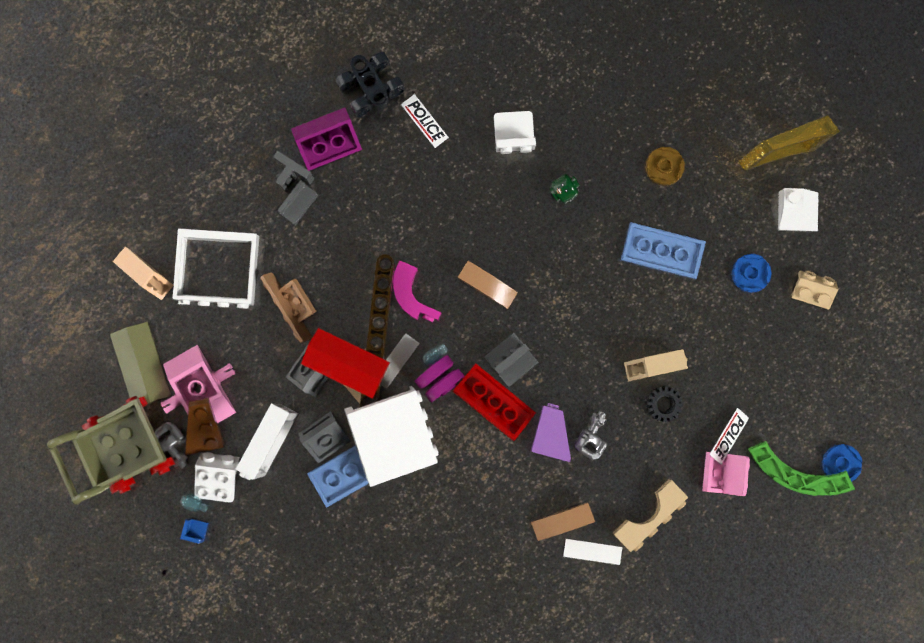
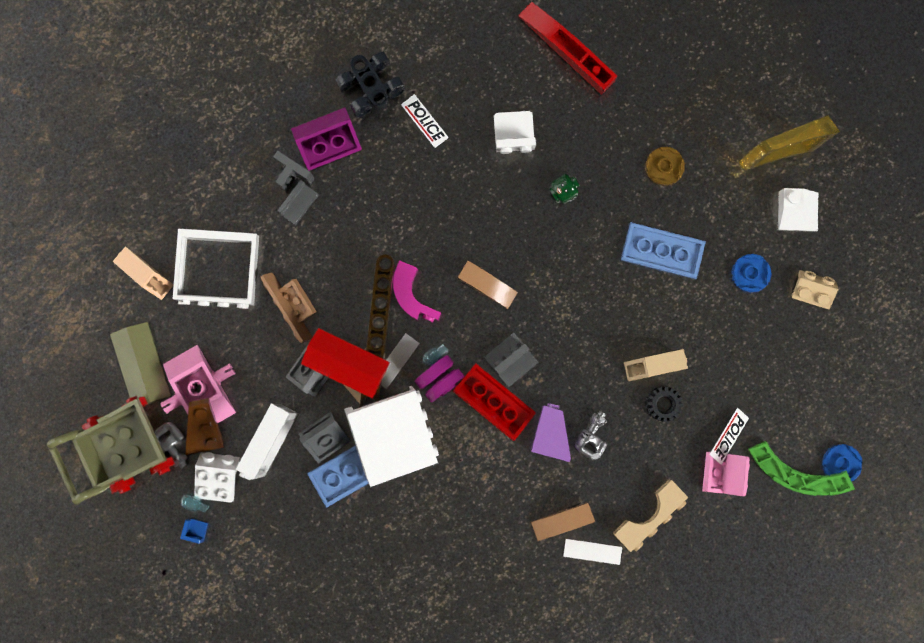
(569, 48): none -> red slope

